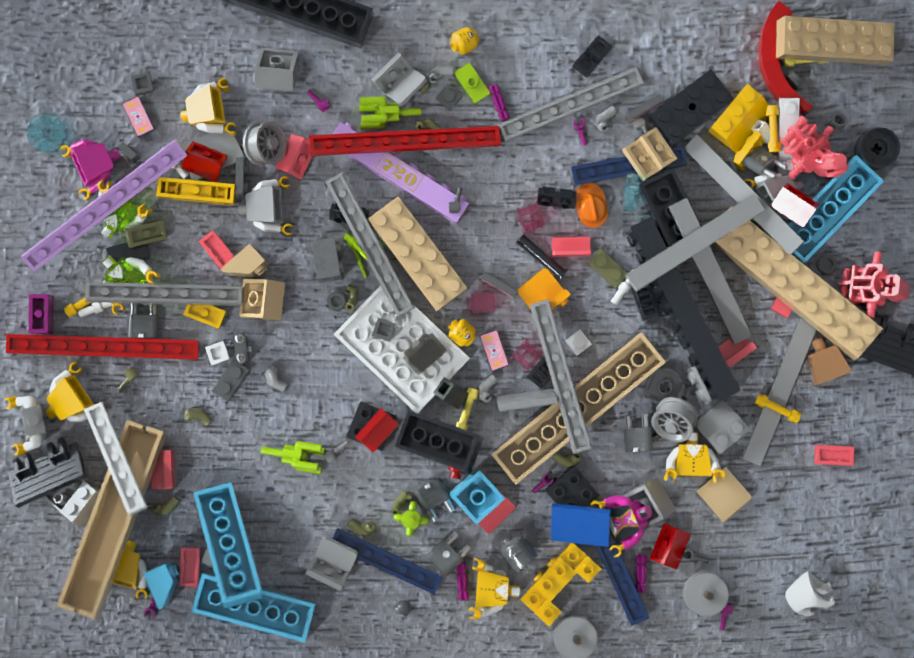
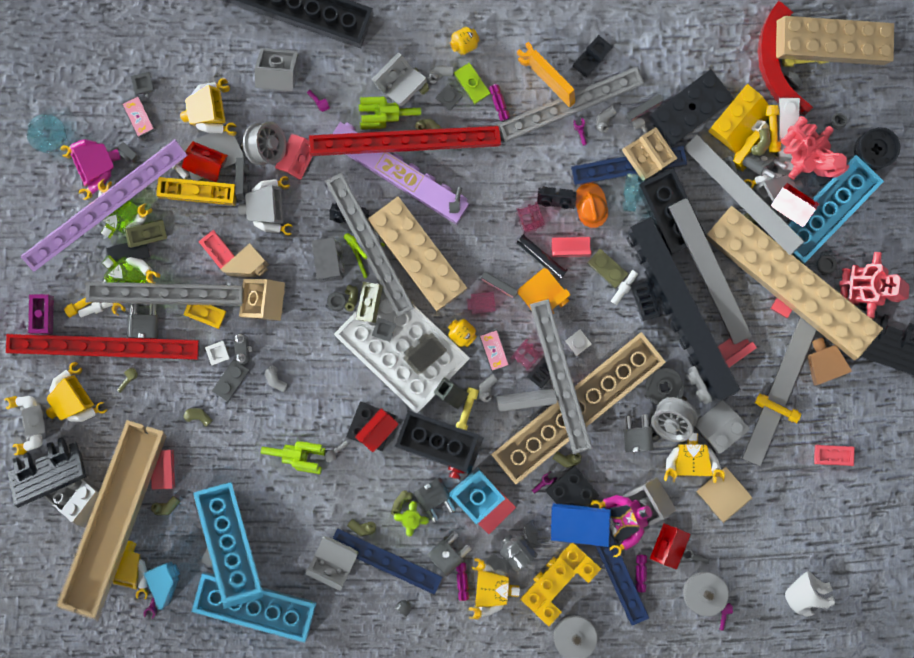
(115, 458): white tile -> none
(190, 566): coral plate -> none
(369, 302): none -> plate
(547, 74): none -> light orange tile
(695, 242): light grey tile -> none
(764, 143): none -> olive arm

